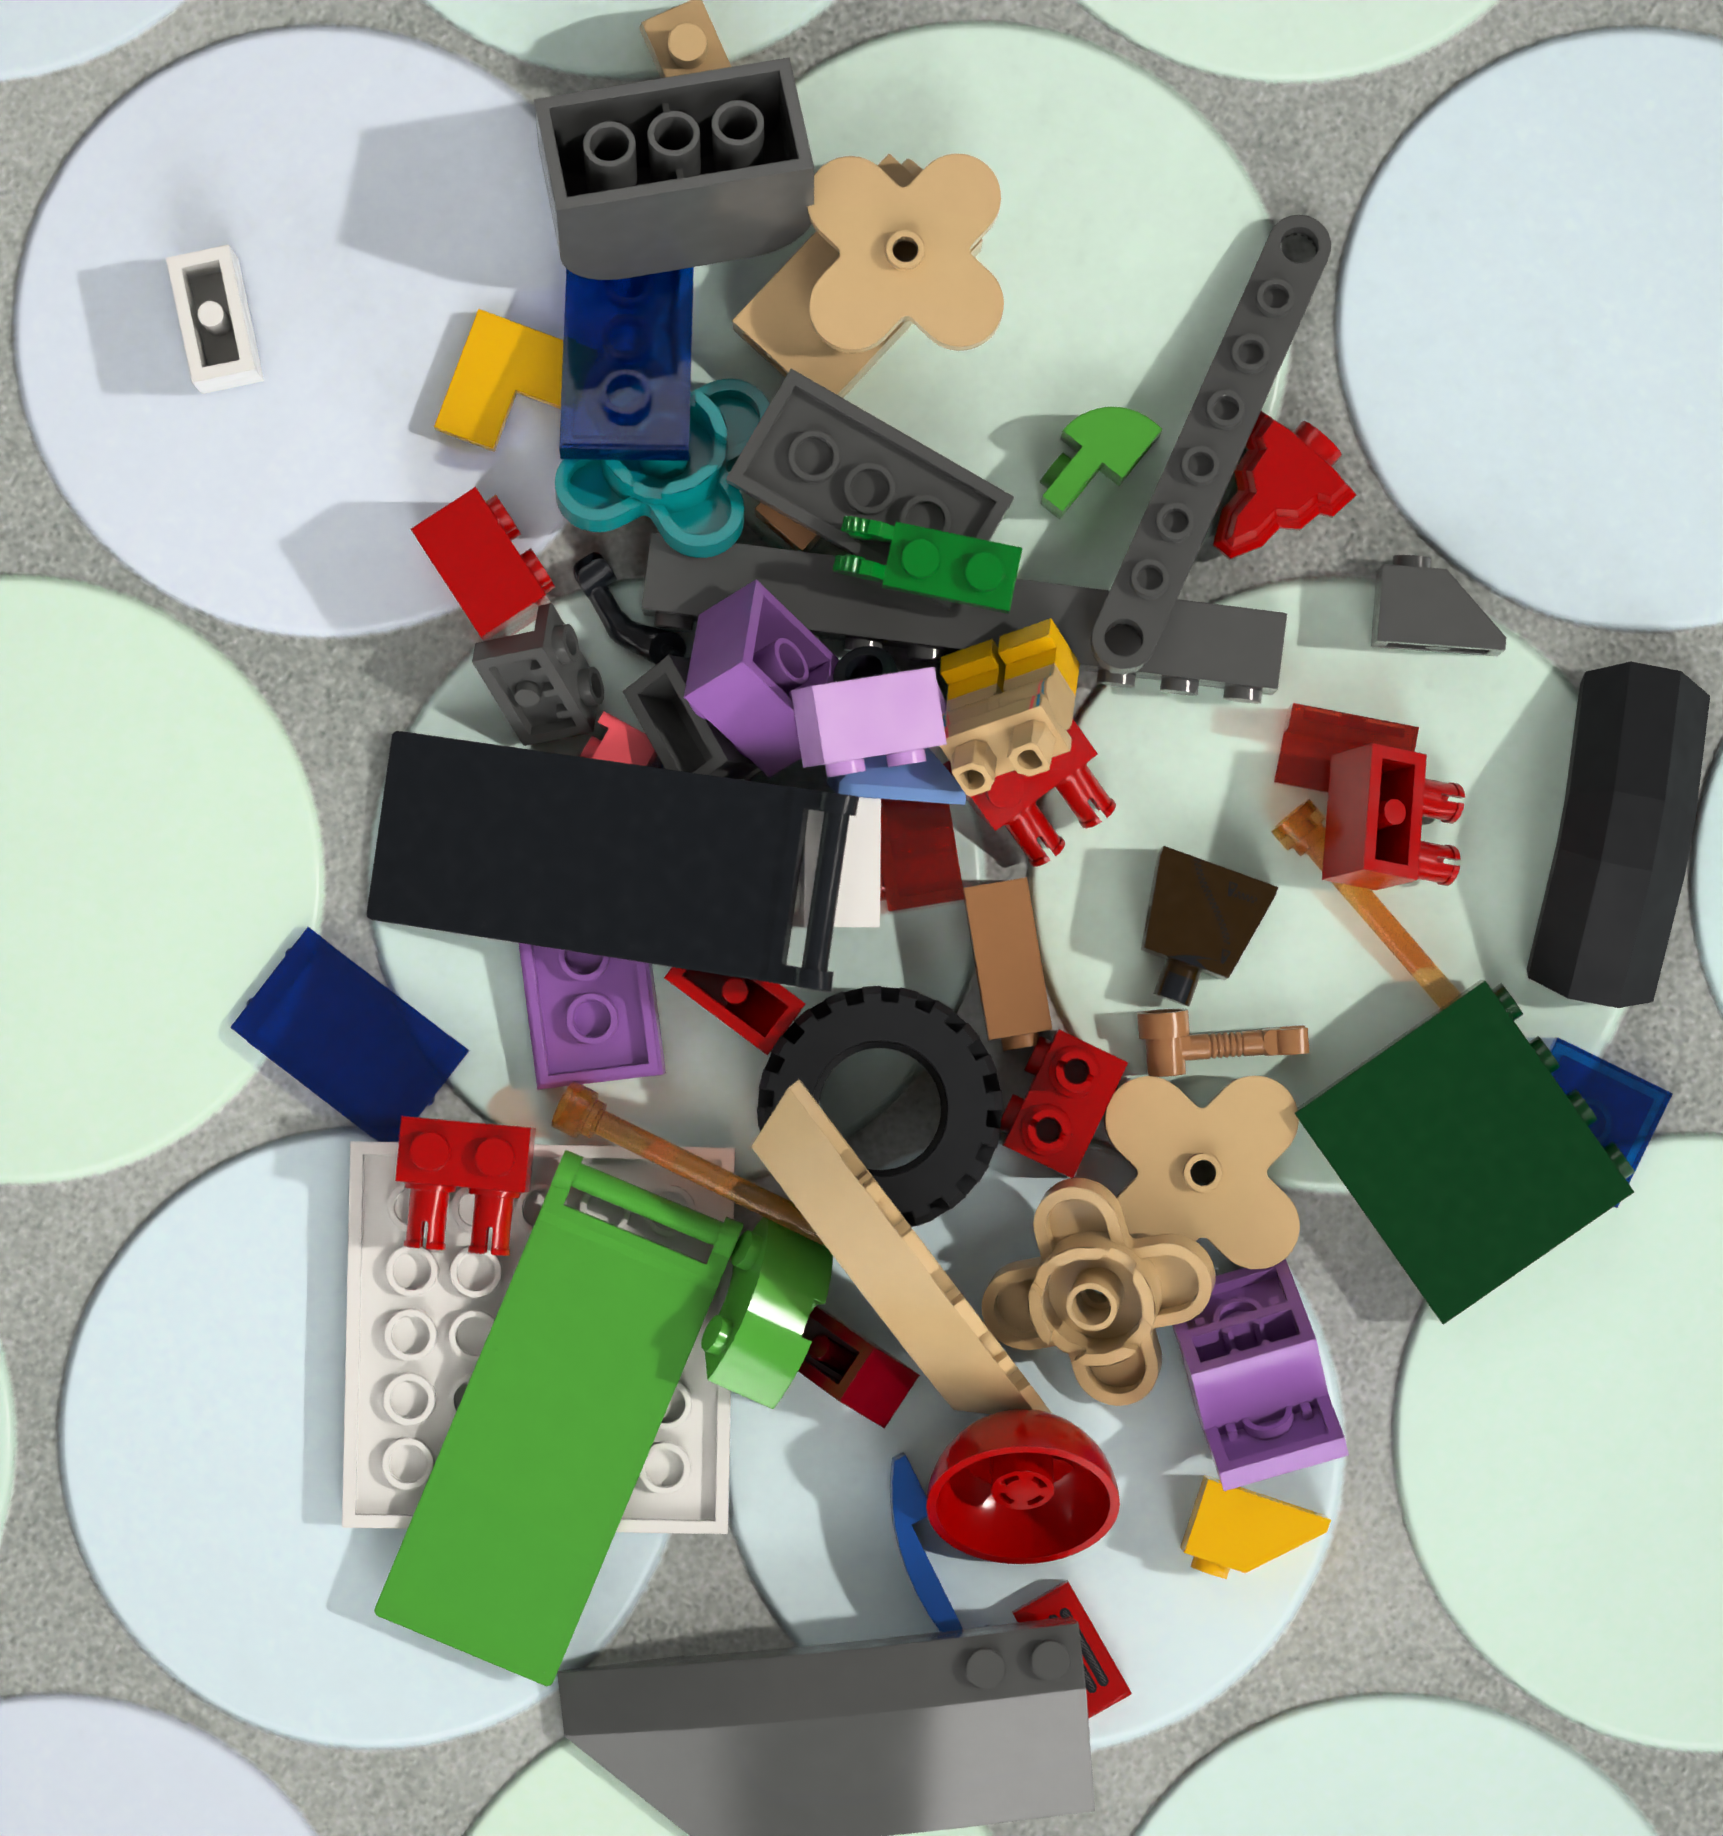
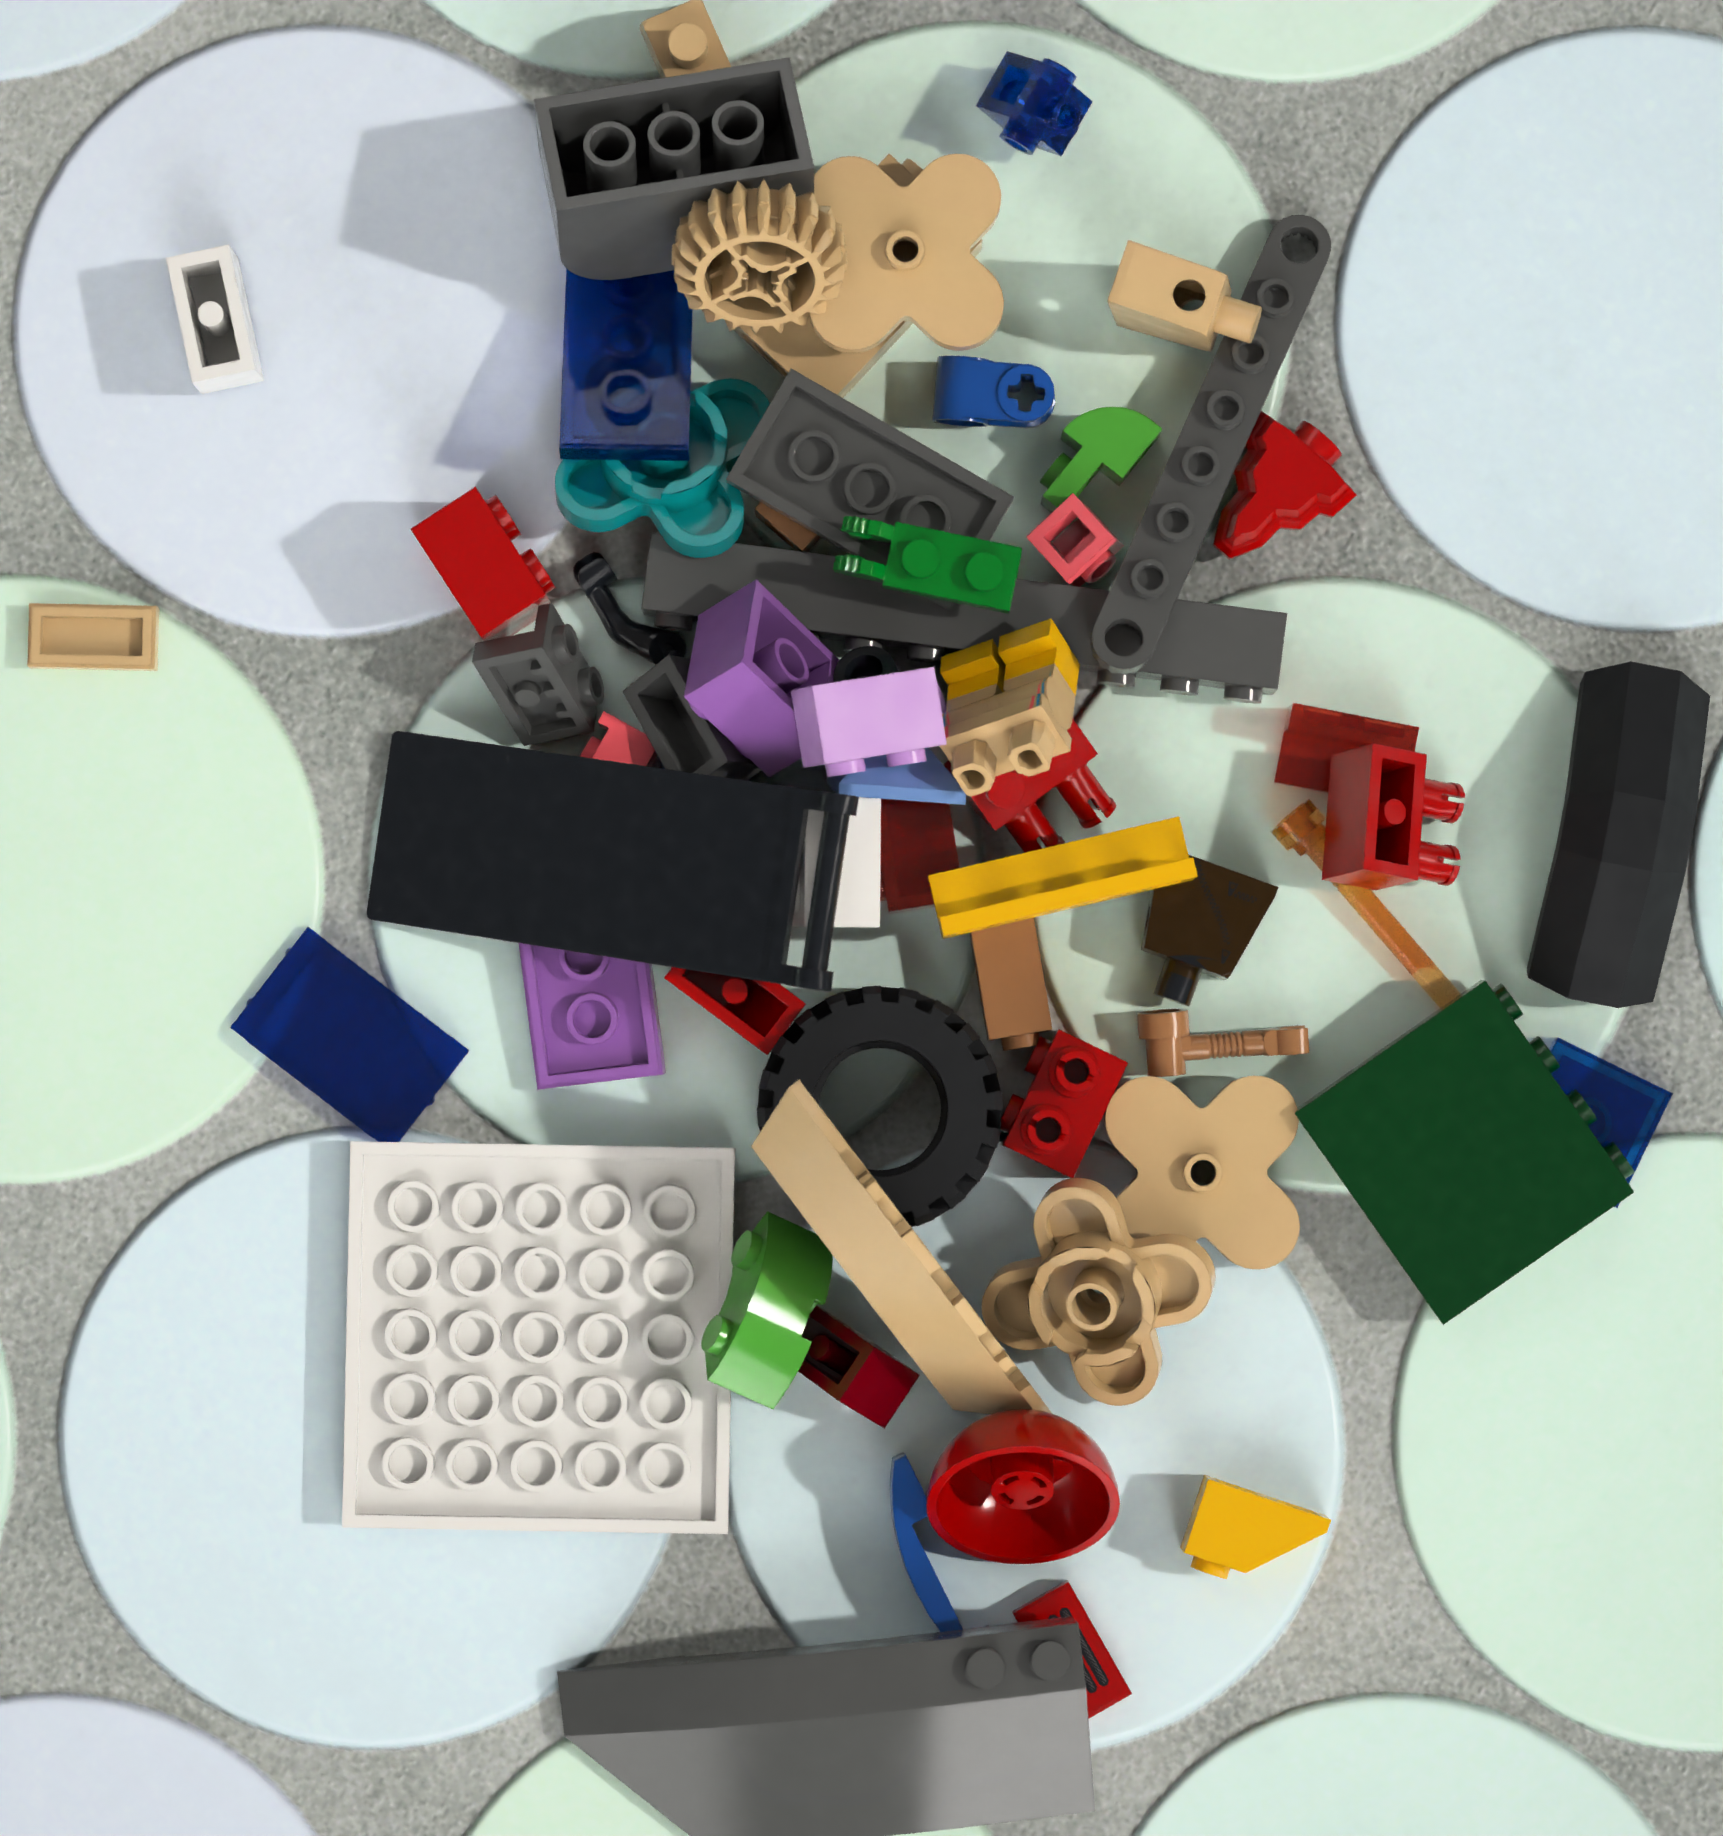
(93, 637): none -> tan tile
(451, 1154): red brick -> none
(492, 369): yellow tile -> none
(554, 1427): bright green flag -> none
(586, 1115): clear orange piece -> none
(759, 257): none -> tan gear
(978, 392): none -> blue piece
(1046, 108): none -> clear blue brick
(1061, 877): none -> yellow fence
(1083, 550): none -> coral brick
(1157, 285): none -> tan torso
(1259, 1379): medium lavender bracket -> none
(1429, 611): dark grey slope -> none

